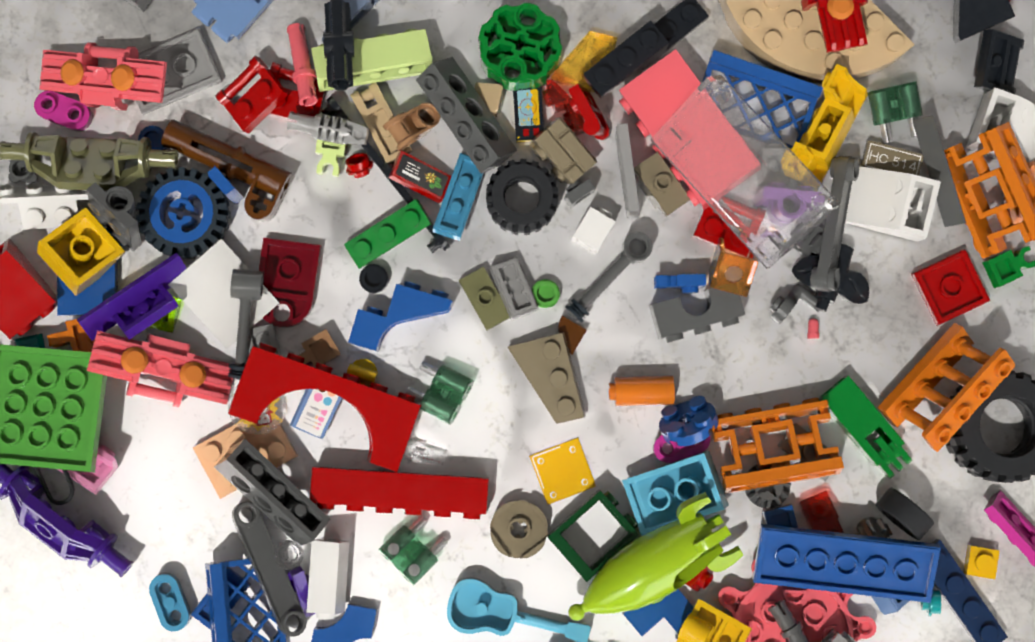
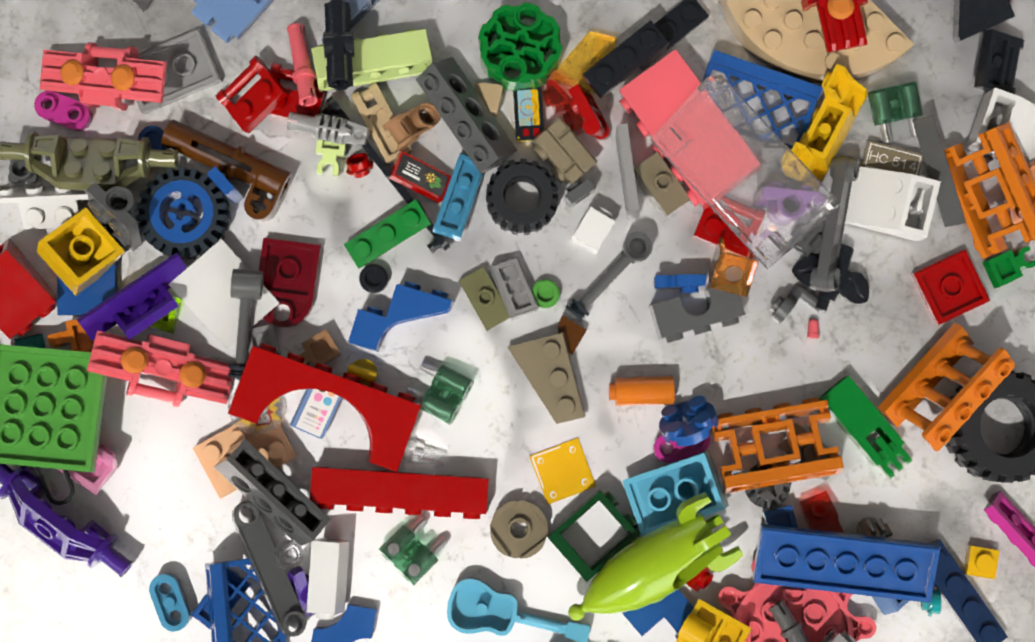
(904, 513): black tyre -> none

